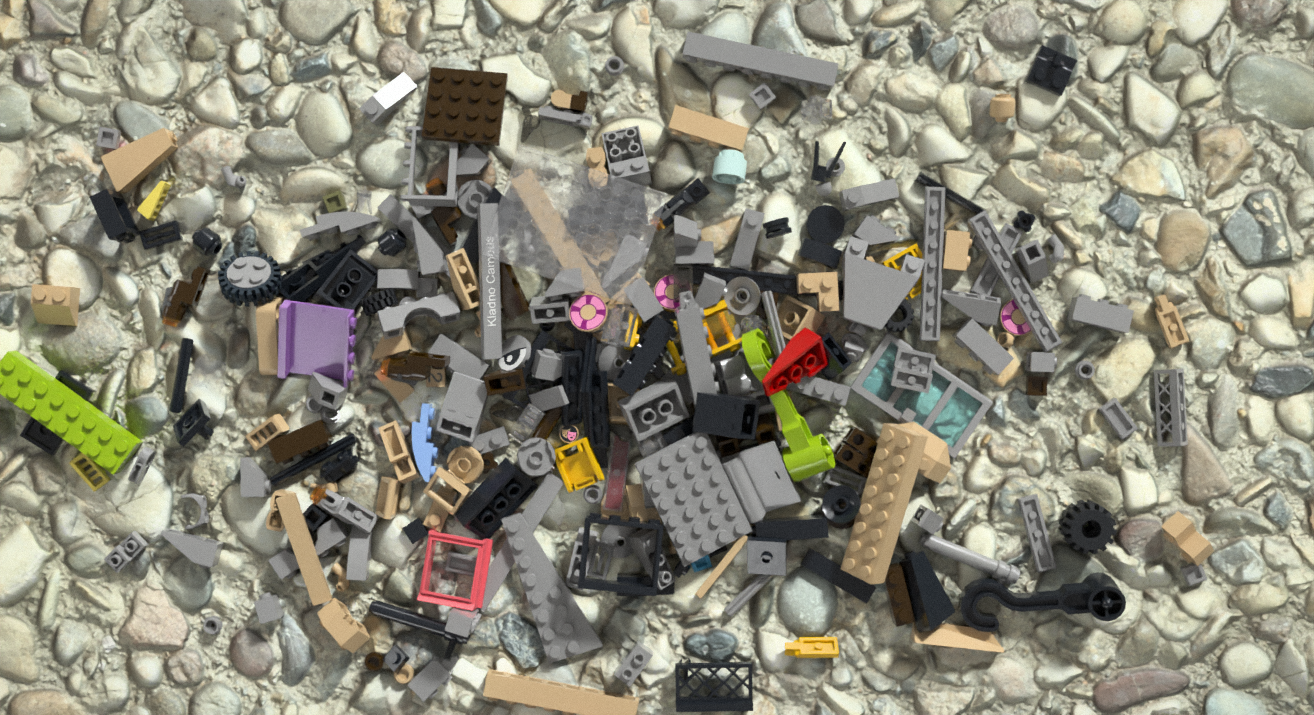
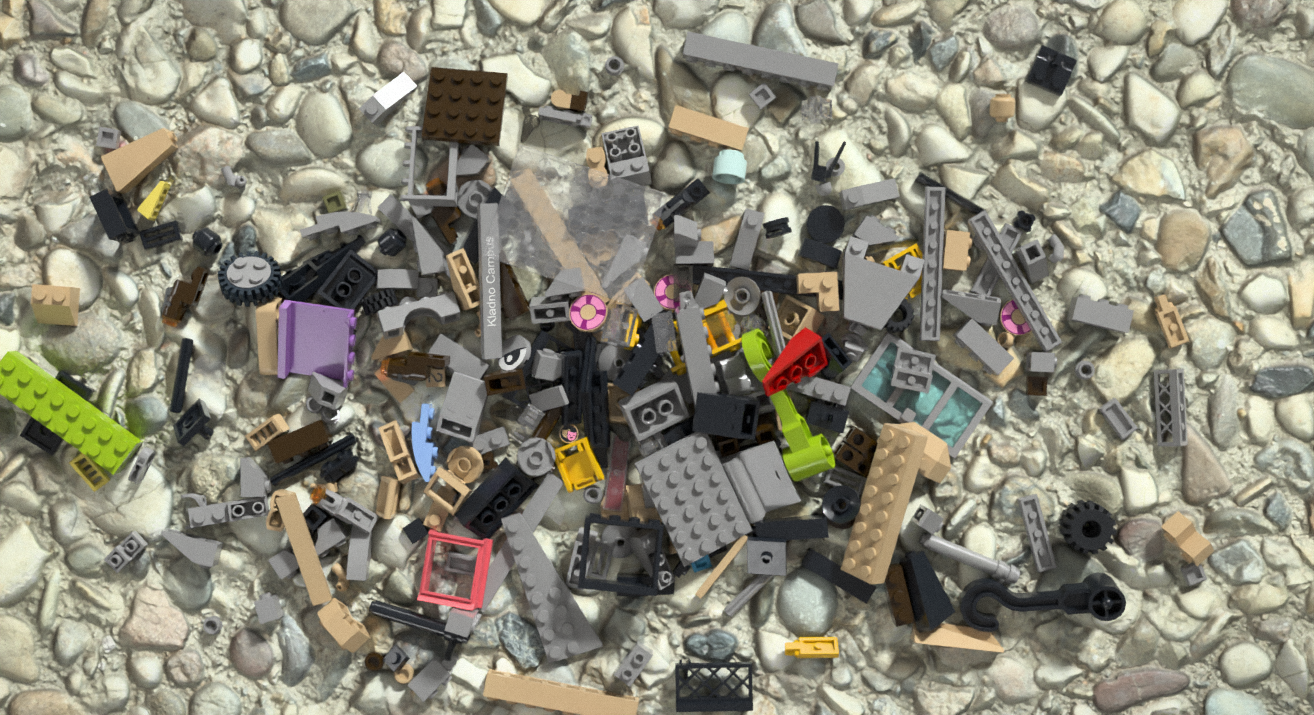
(228, 511): none -> light grey slope
(664, 332): none -> clear panel
(826, 416): none -> black brick

